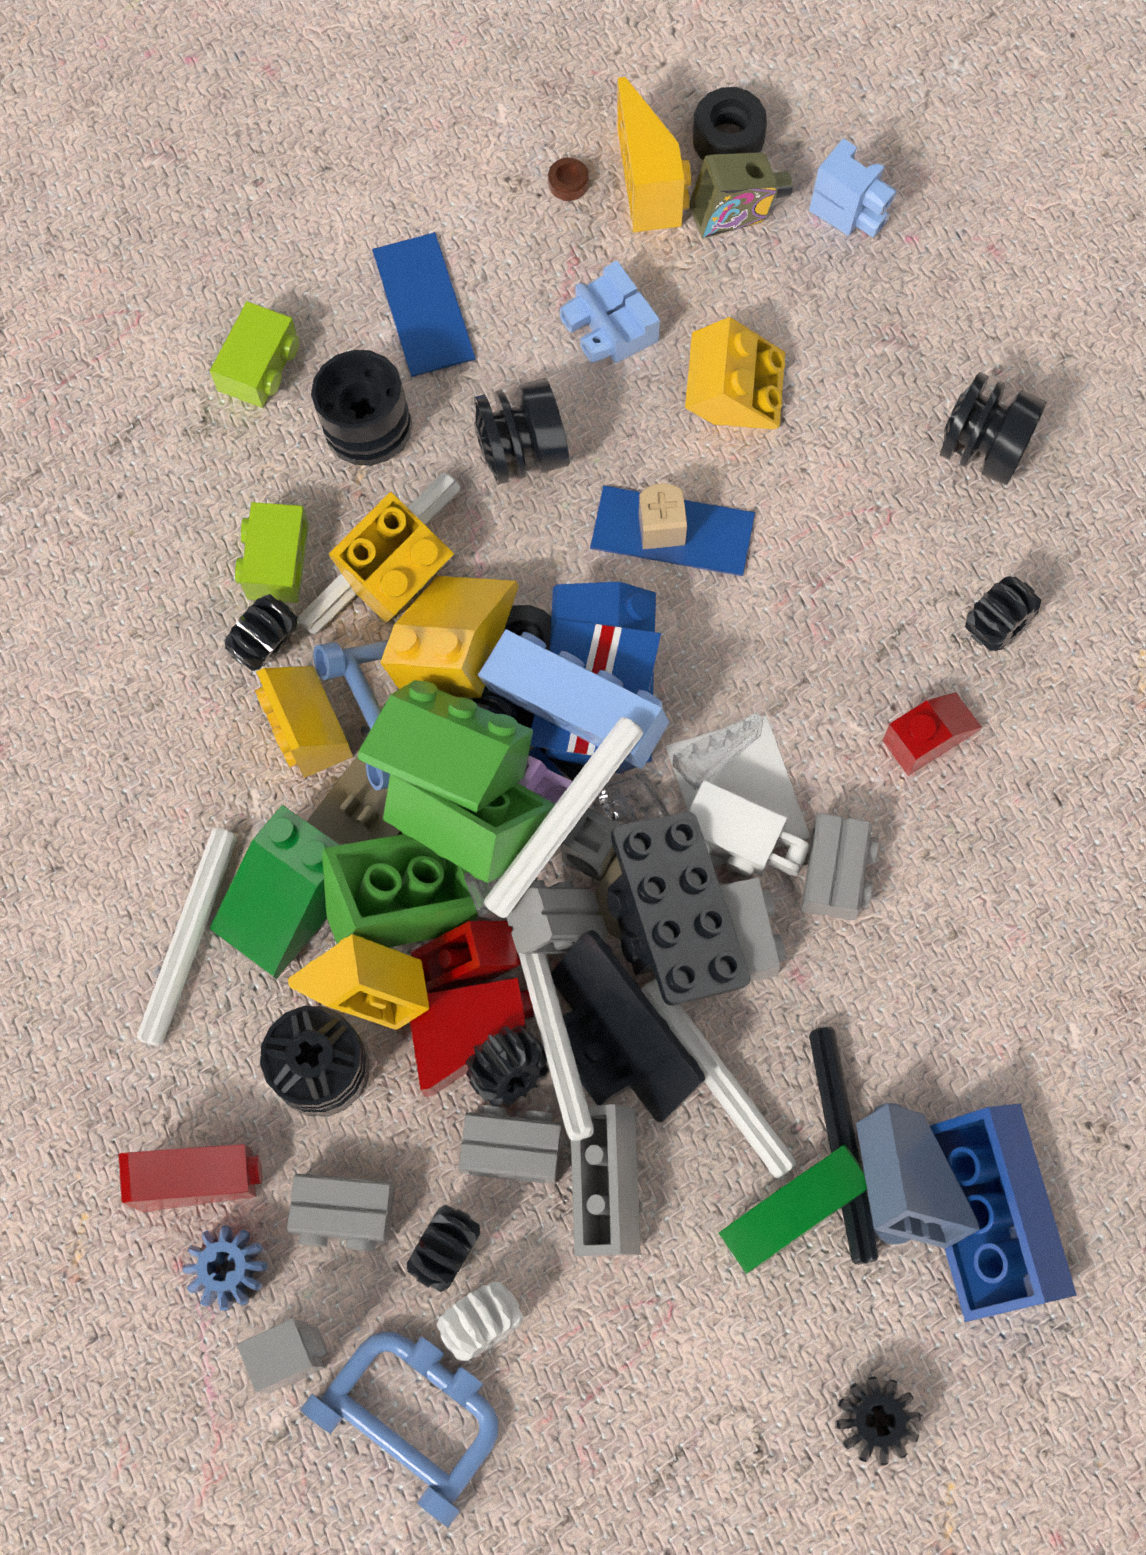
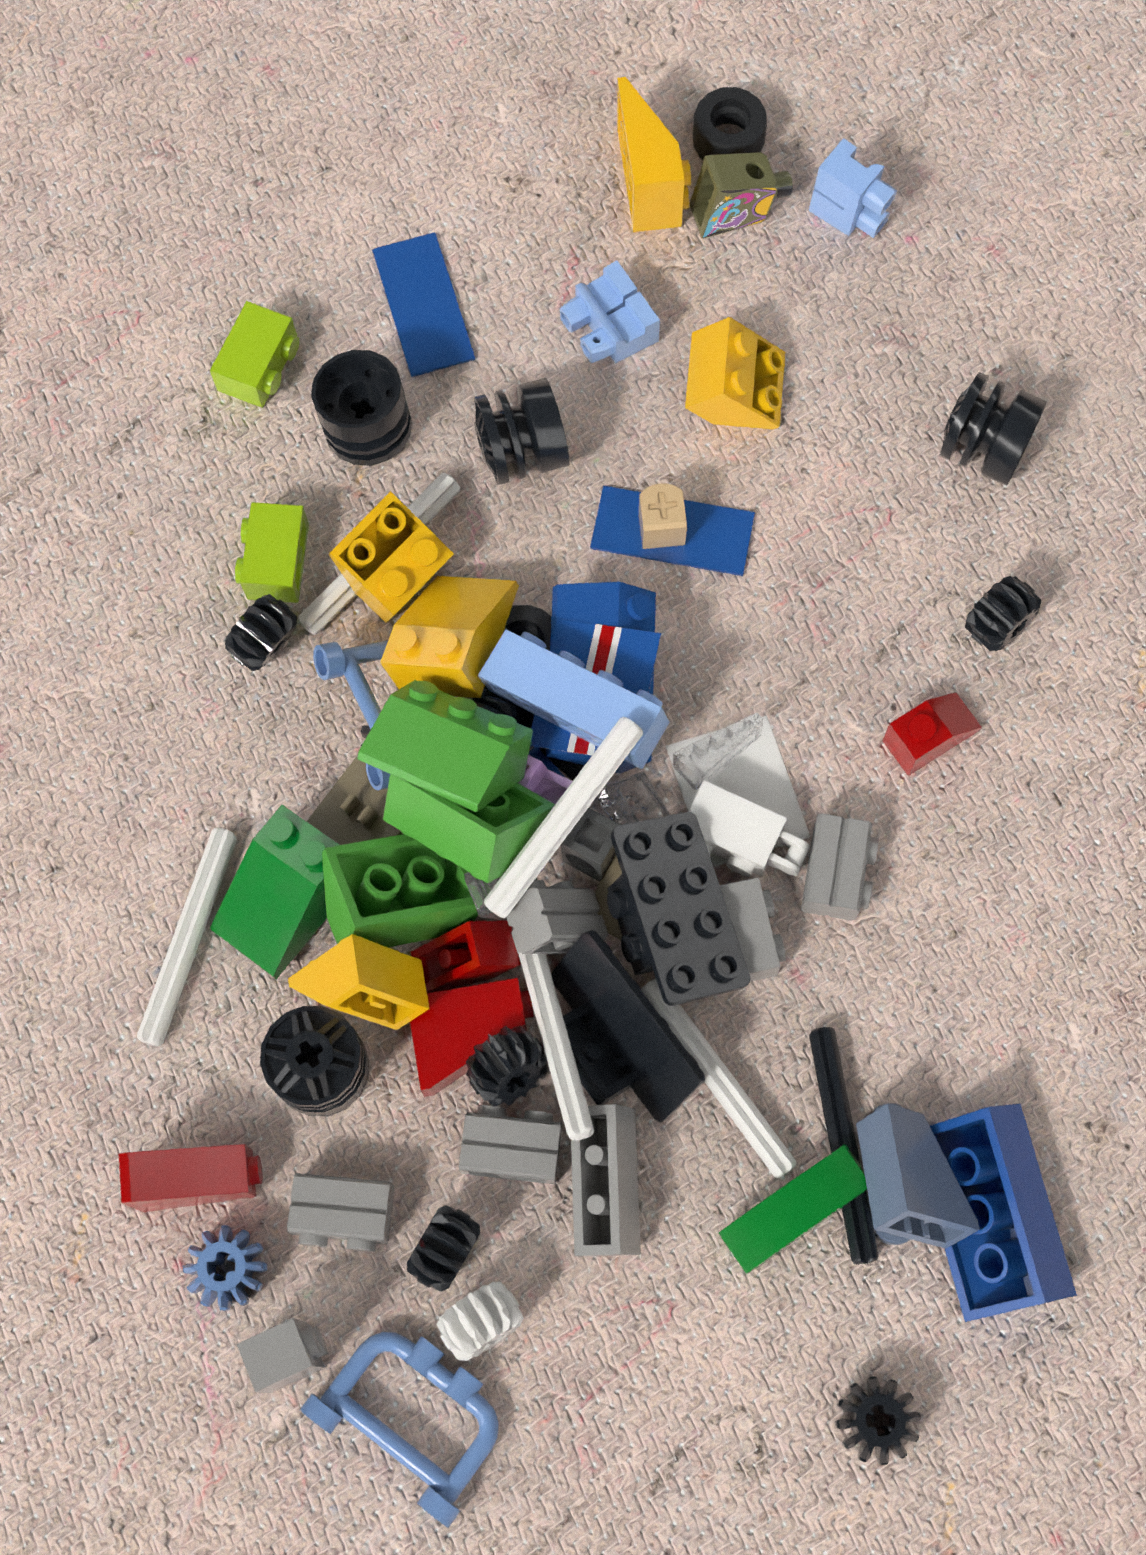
(302, 718): yellow slope -> none
(568, 179): copper tile -> none

